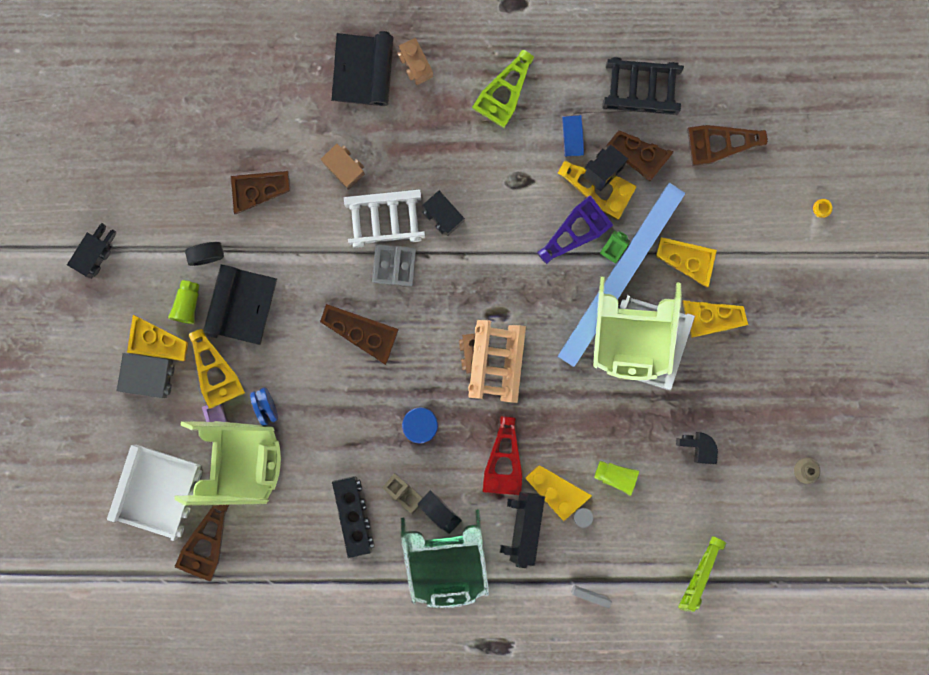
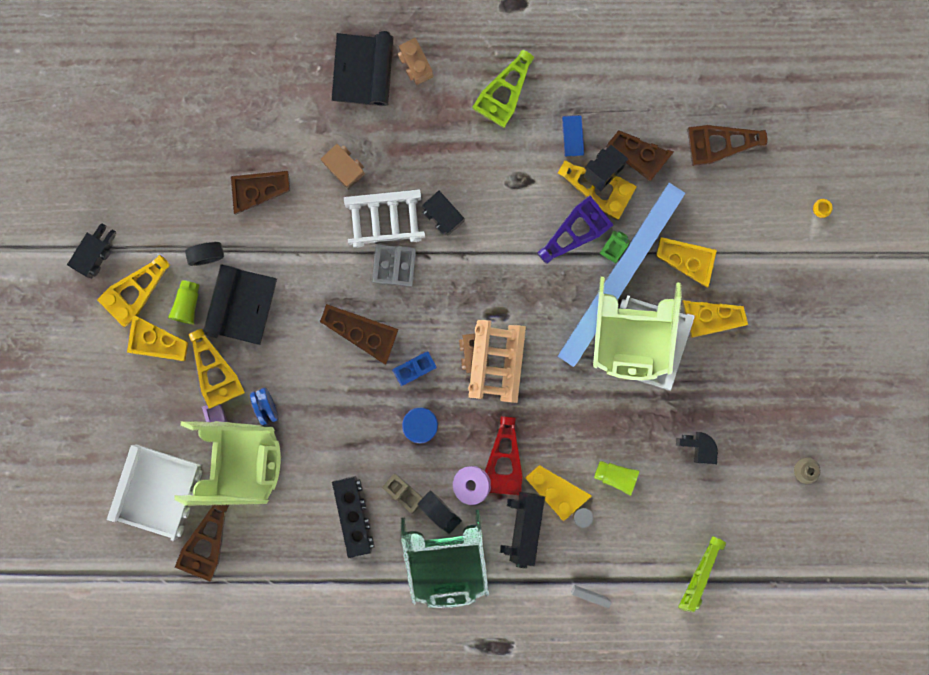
(118, 306): none -> yellow plate
(145, 376): dark grey panel -> none
(414, 368): none -> blue slope
(461, 488): none -> lavender tile
(651, 104): black fence -> none

